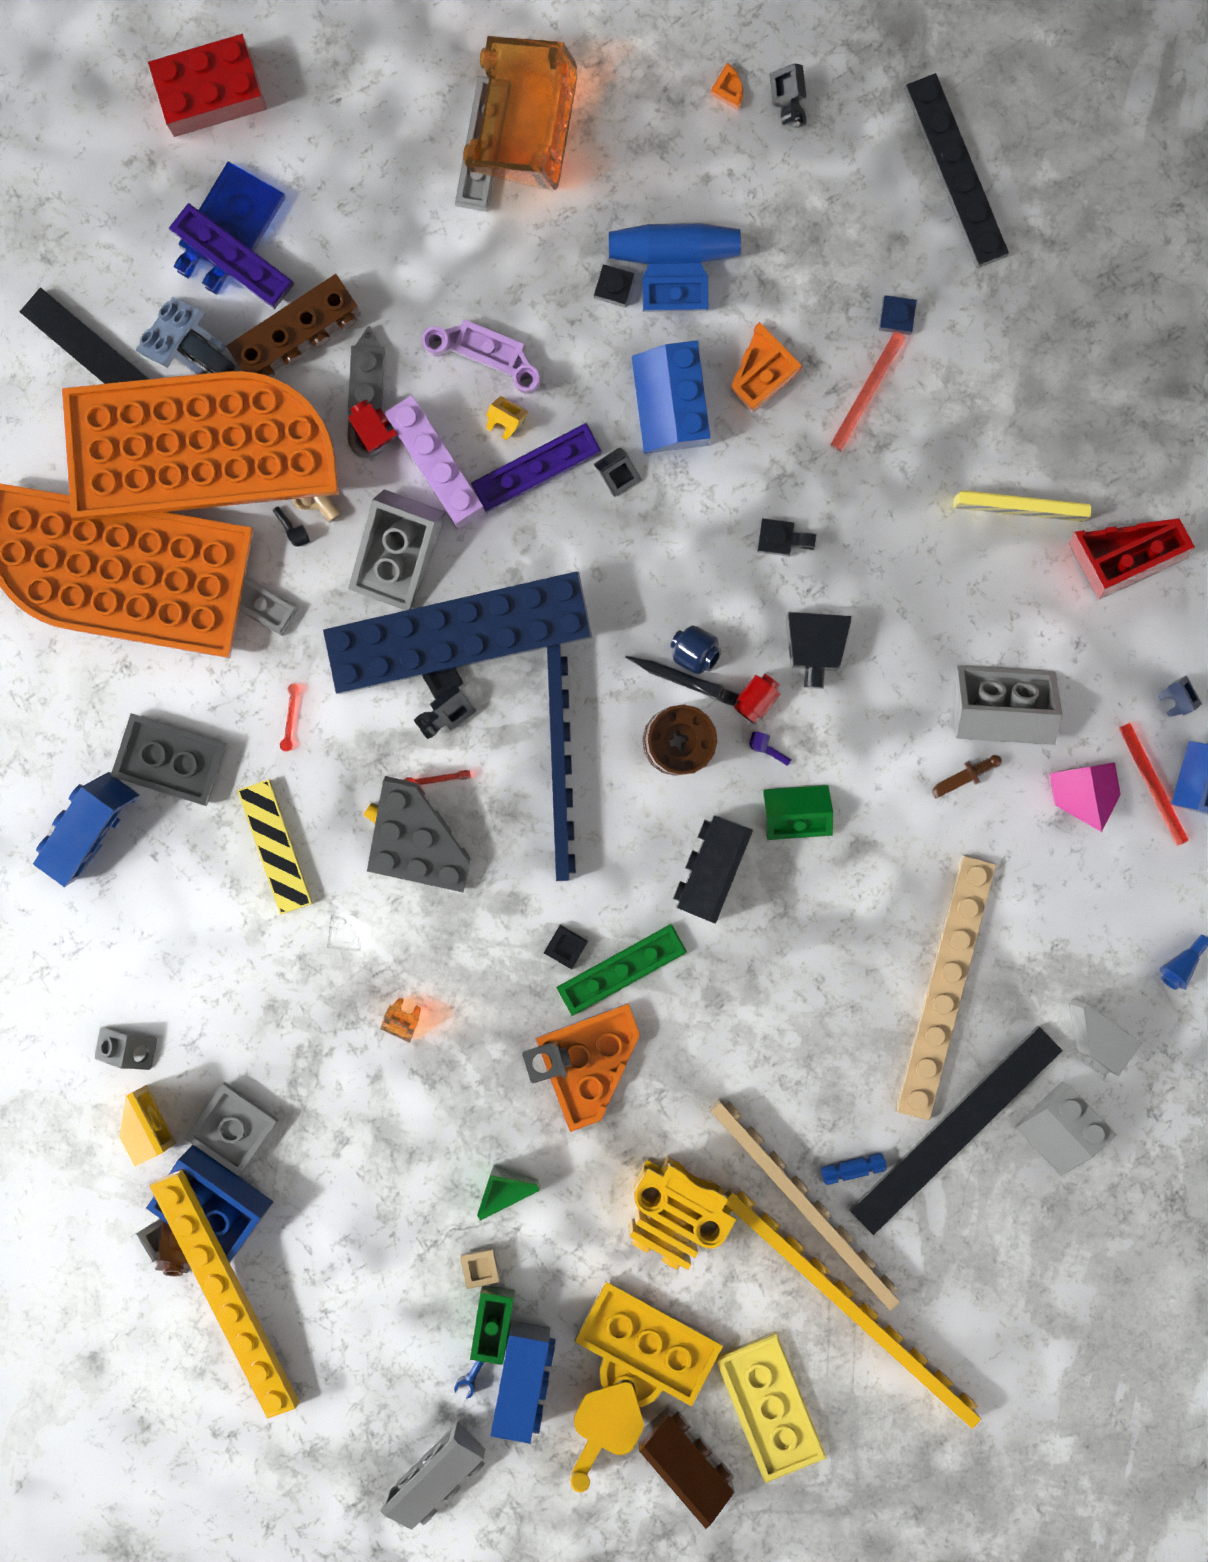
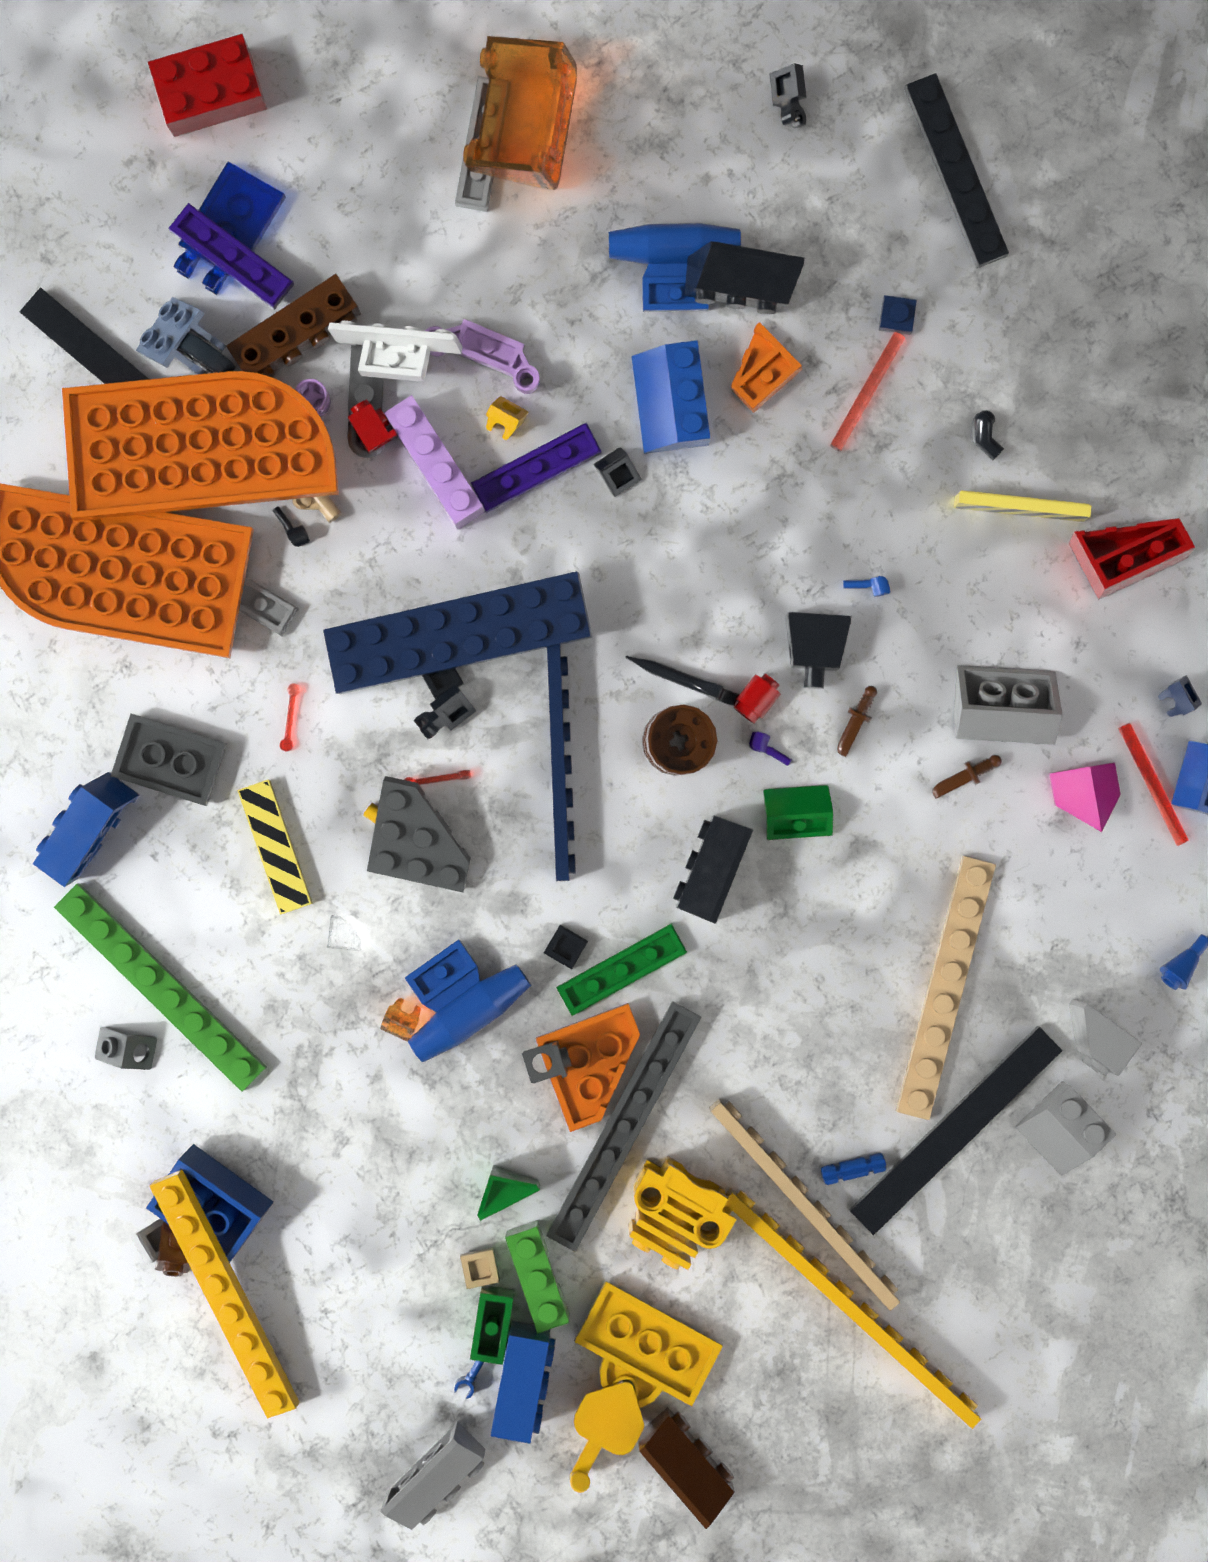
(143, 1127): yellow slope -> none
(160, 987): none -> bright green plate
(231, 1129): light grey plate -> none
(313, 391): none -> lavender wheel
(392, 351): none -> white bracket
(395, 549): light grey slope -> none
(461, 1001): none -> blue plate
(537, 1277): none -> bright green arch
(614, 285): black plate -> none
(623, 1126): none -> dark grey plate
(695, 649): dark blue head -> none
(728, 87): orange tile -> none
(742, 277): none -> black slope
(770, 1407): light yellow tile -> none
(778, 538): black plate -> none
(856, 720): none -> reddish brown piece
(878, 584): none -> blue hand
(982, 434): none -> black arm

